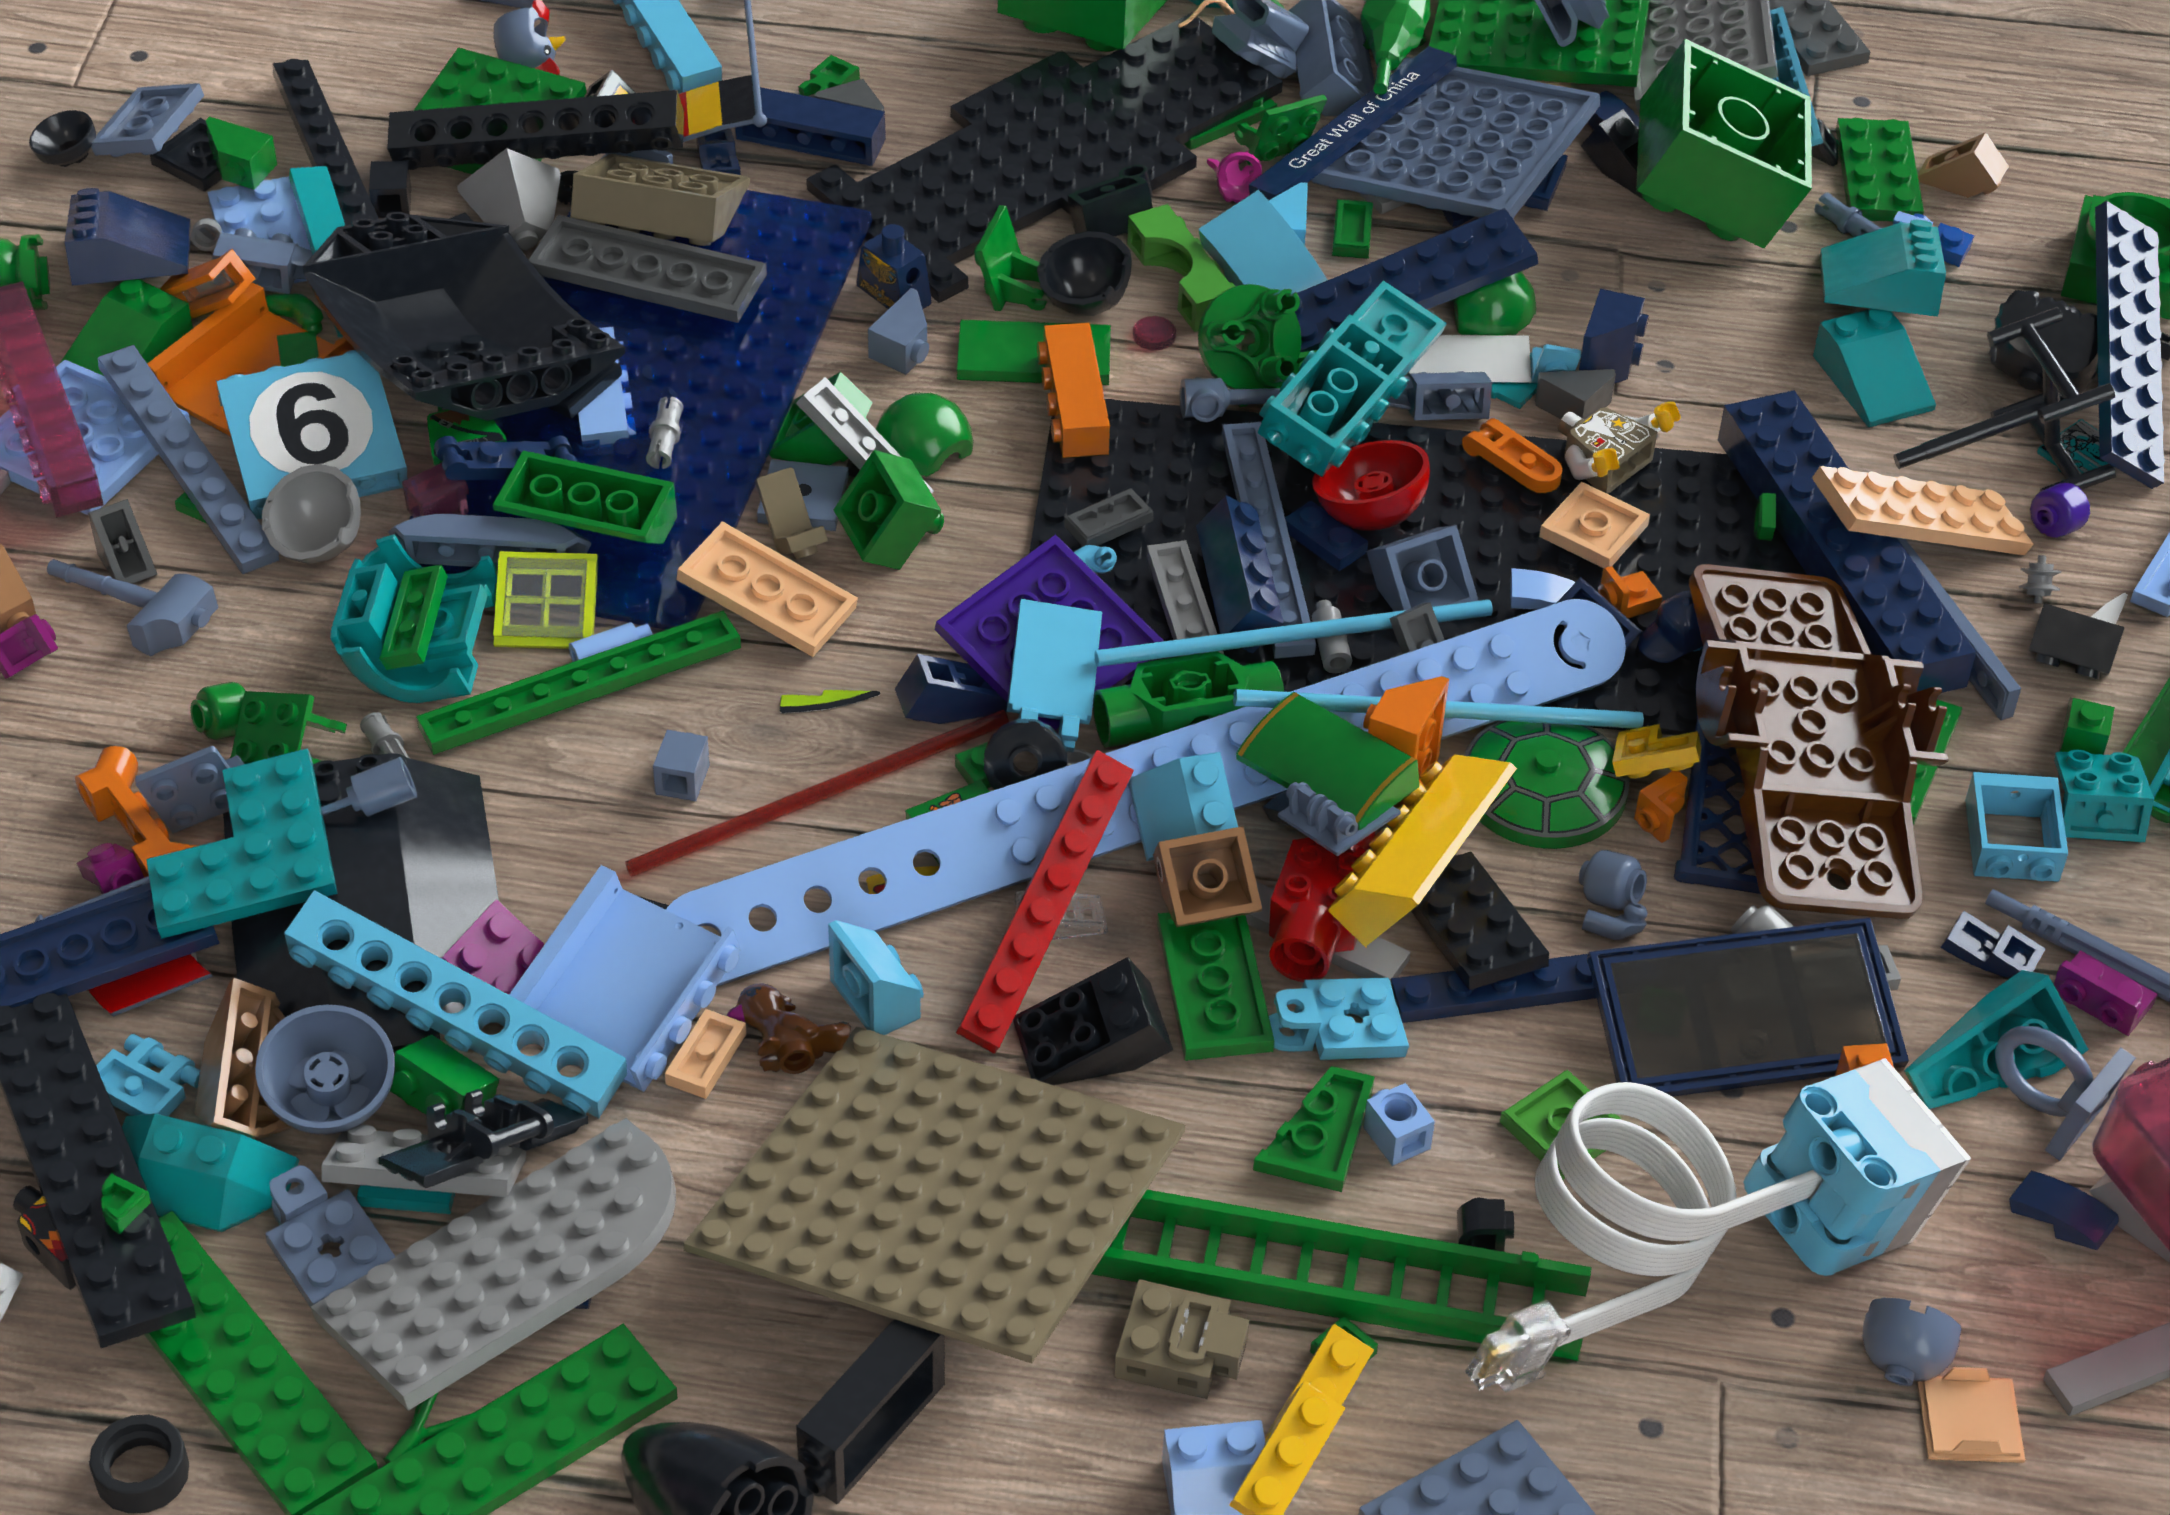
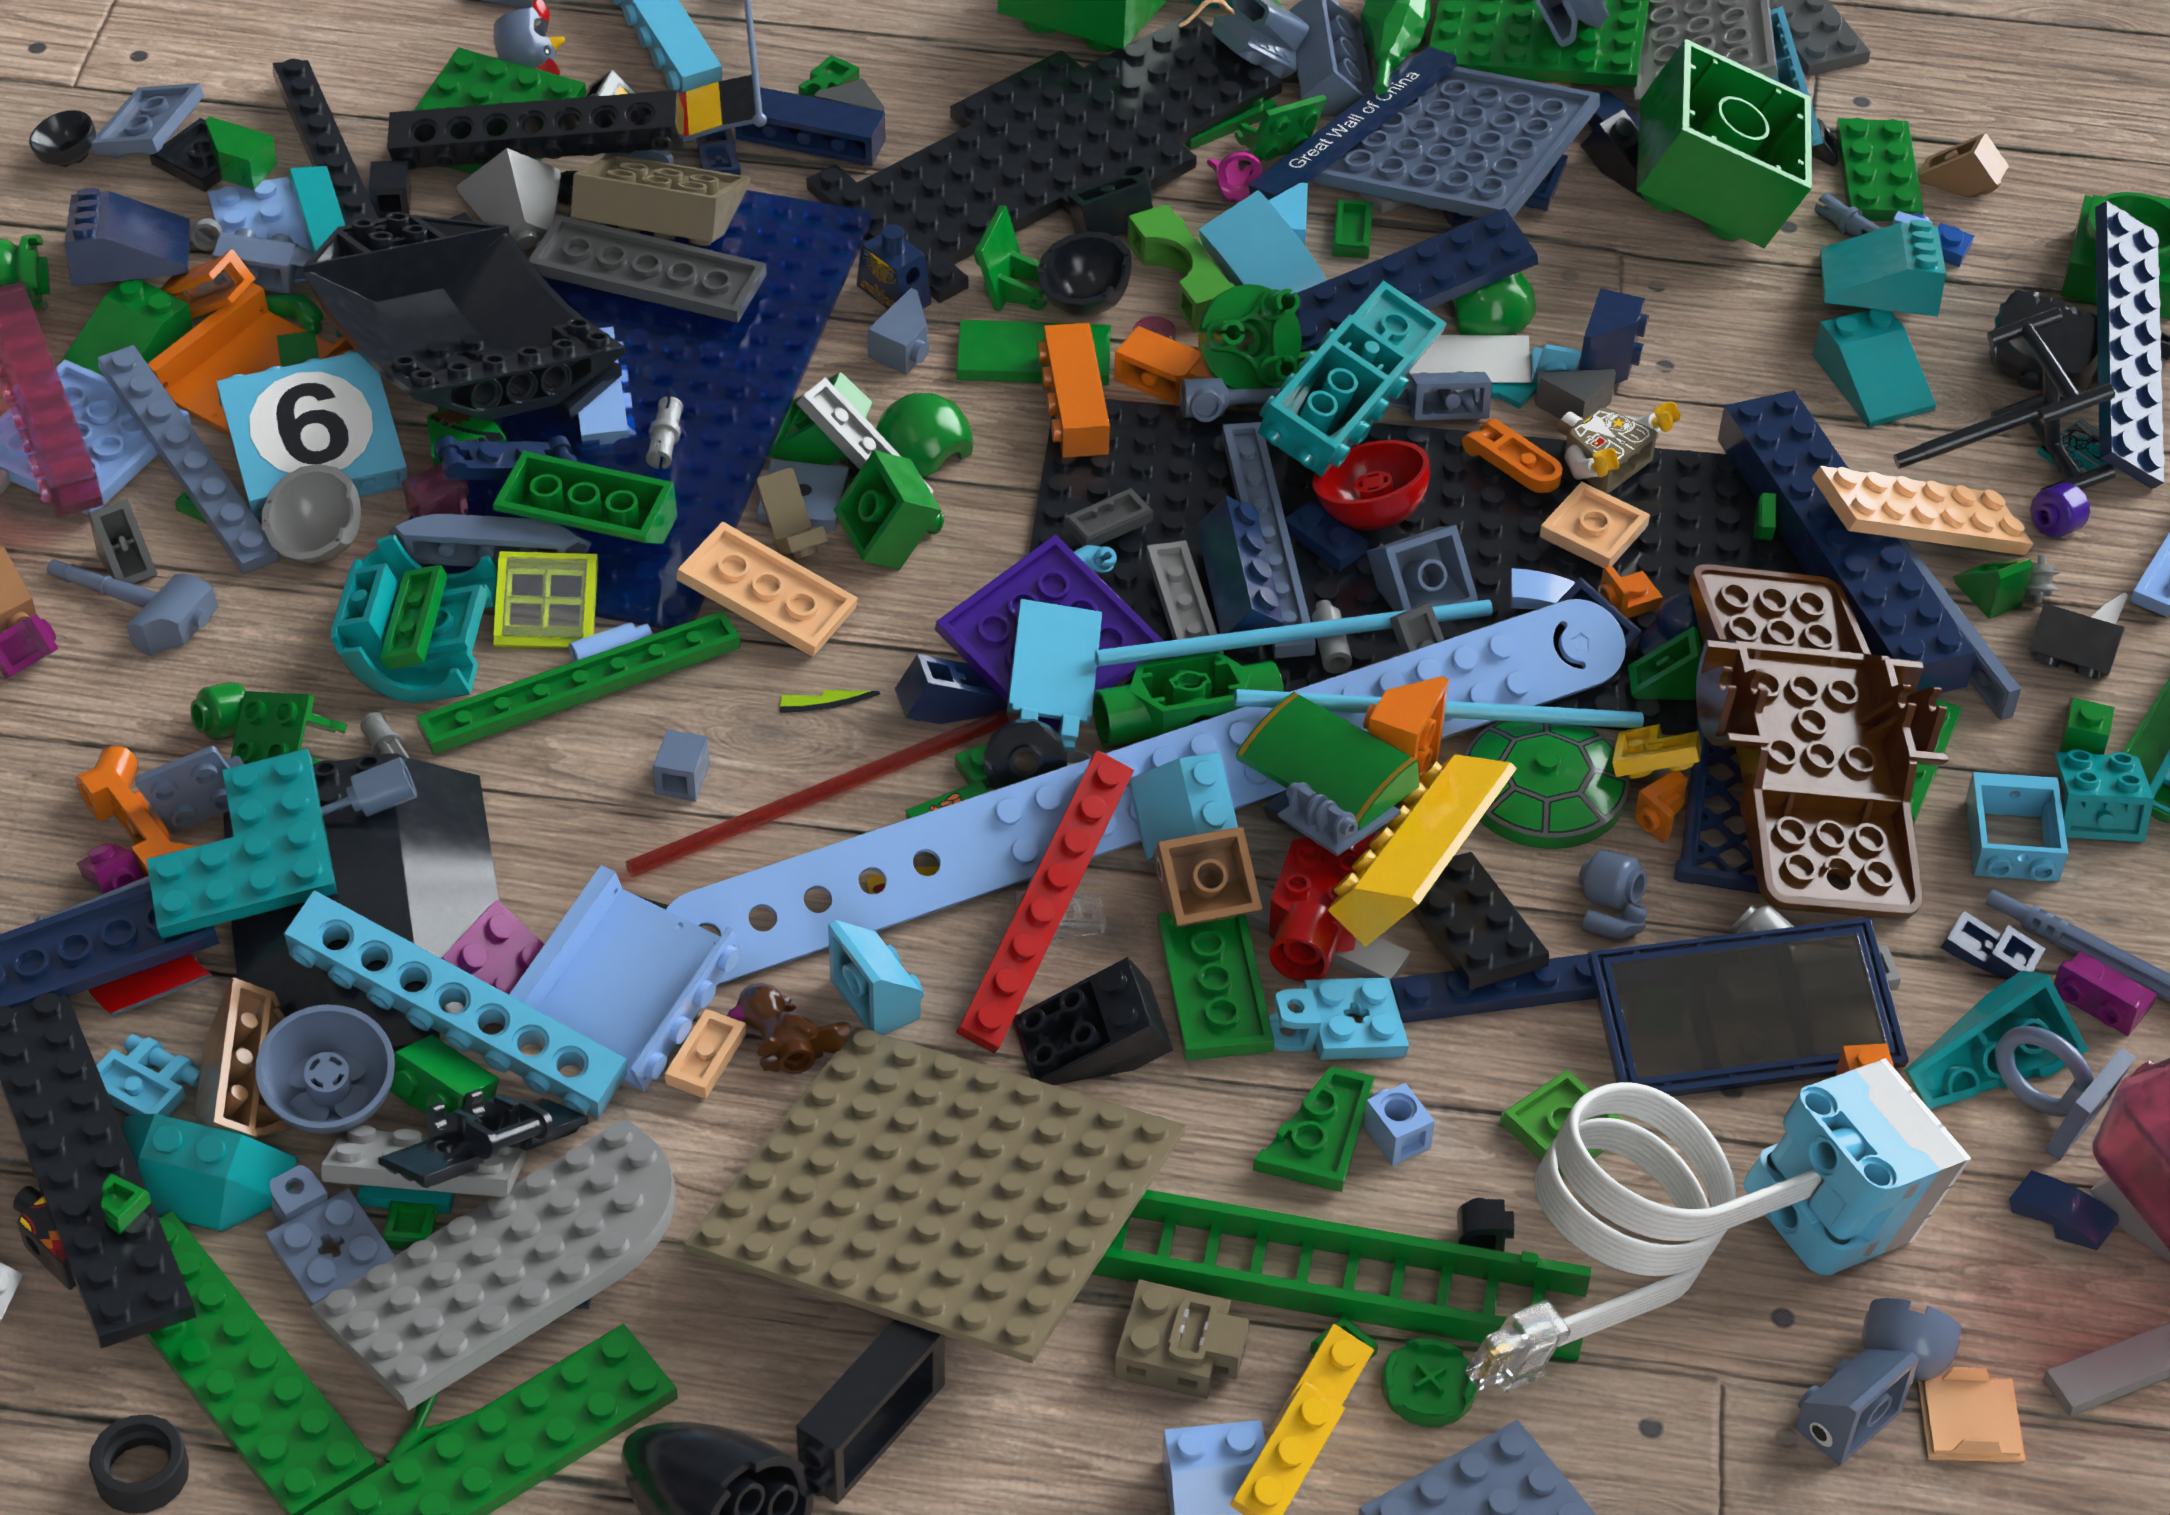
(409, 1224): none -> green tile
(1157, 364): none -> orange hinge
(1428, 1382): none -> green tile
(1668, 670): none -> green slope
(1856, 1401): none -> sand blue slope
(1996, 585): none -> green slope

